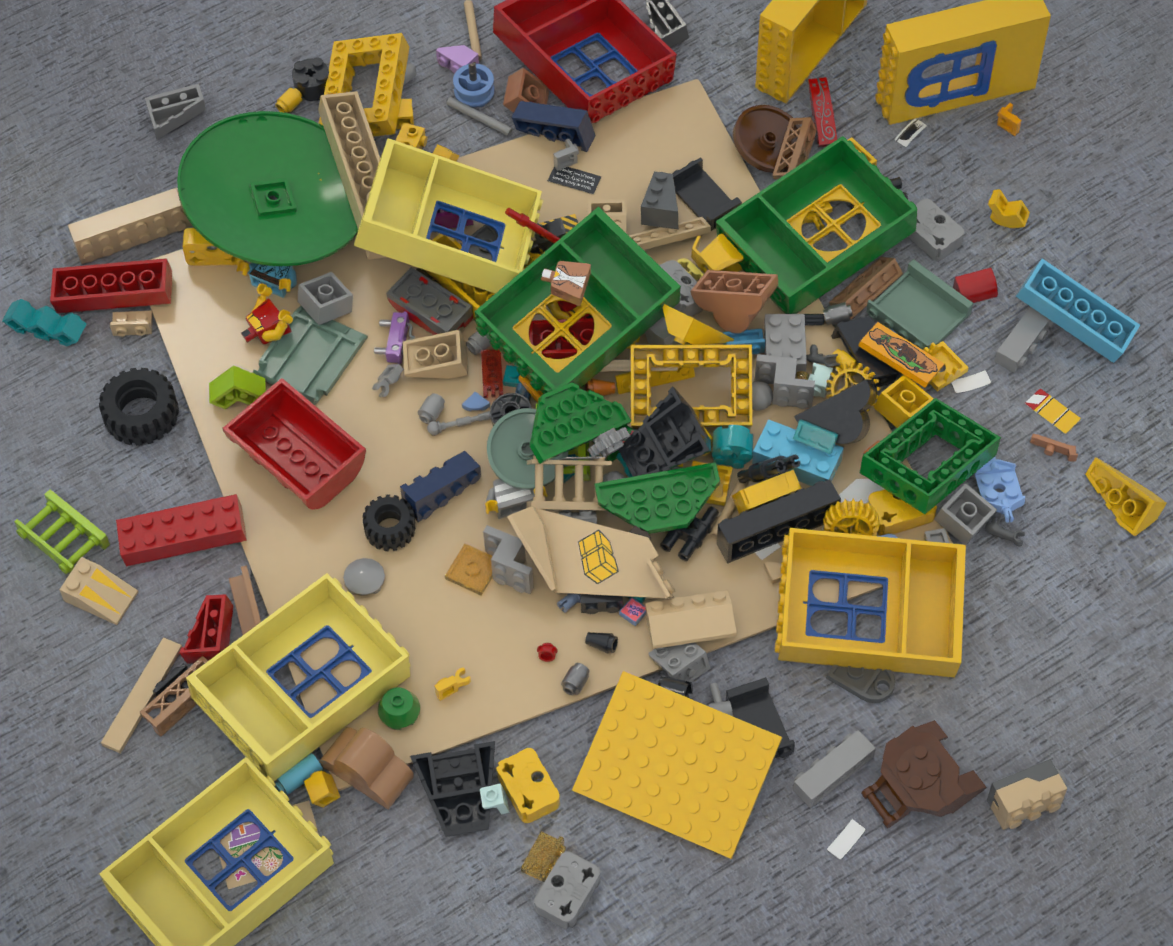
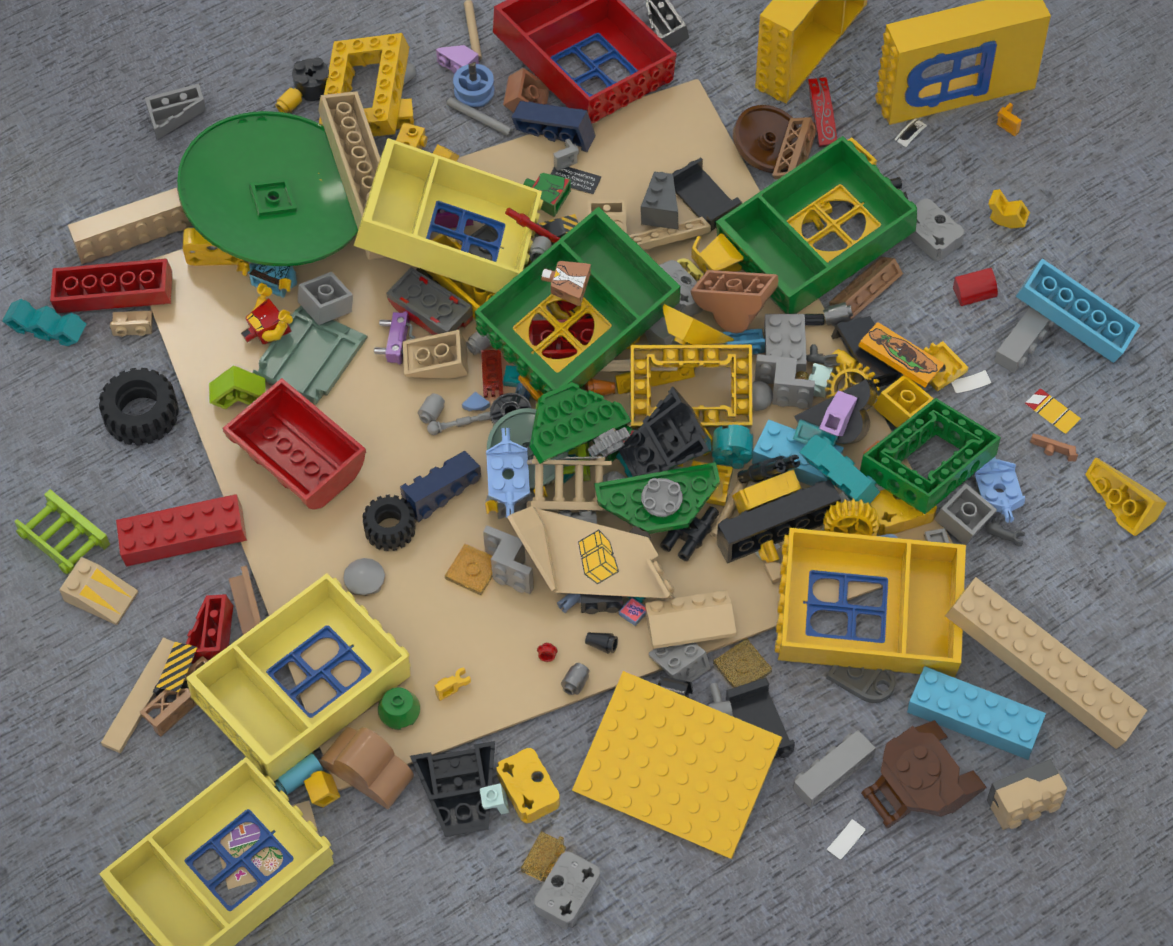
(176, 667): none -> sticker
(389, 376): light grey plate -> none
(502, 457): none -> light blue plate
(538, 247): none -> light grey brick
(554, 191): none -> green torso
(661, 497): none -> light grey dish
(742, 664): none -> clear yellow tile
(768, 552): none -> yellow plate
(838, 413): none -> lavender slope
(839, 469): none -> teal brick
(920, 307): sand green panel -> none
(976, 712): none -> medium azure brick
(1046, 663): none -> tan brick

